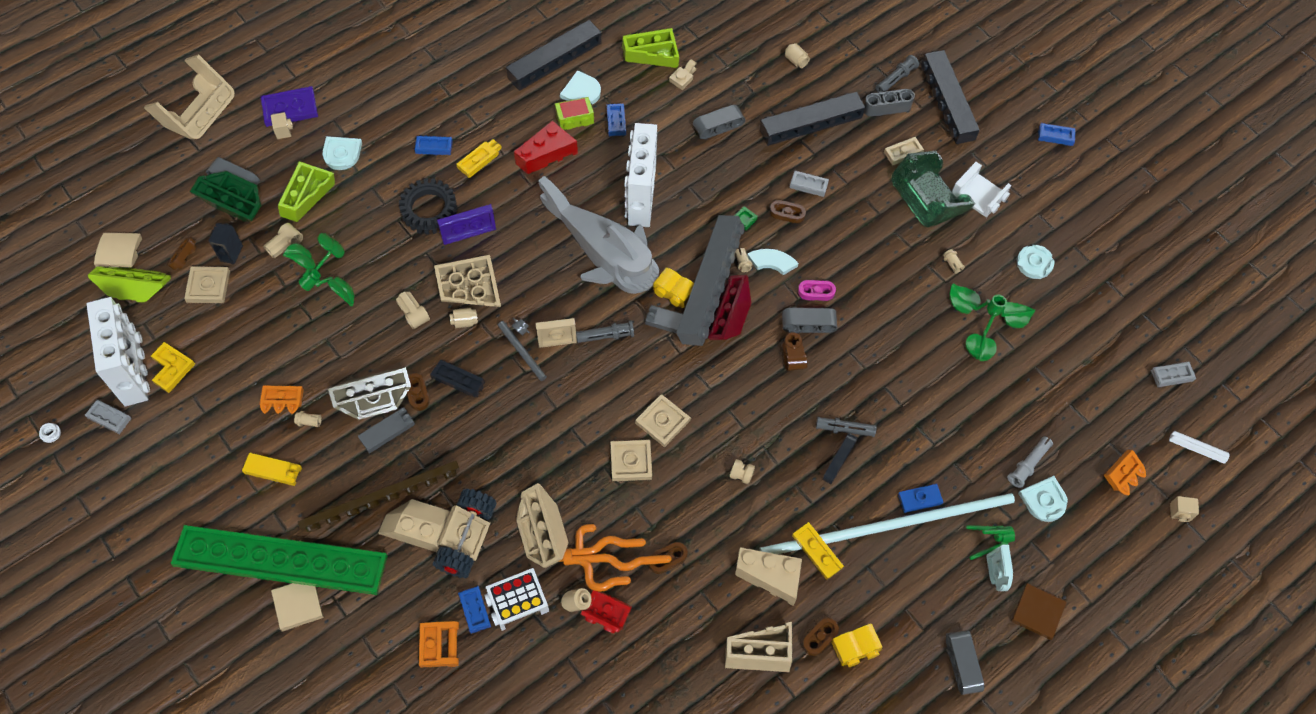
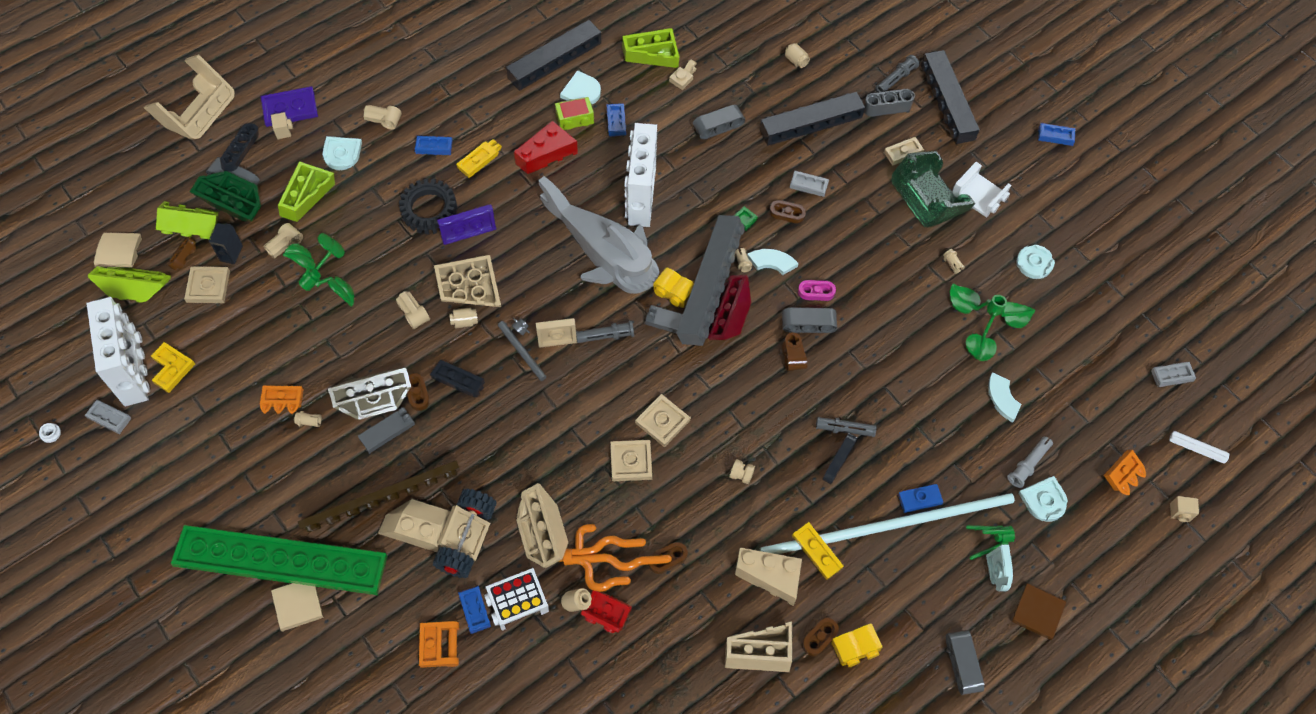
(186, 220): none -> lime wedge
(243, 148): none -> black beam
(271, 469): yellow hinge -> none
(386, 116): none -> tan piece
(1003, 400): none -> light aqua tile

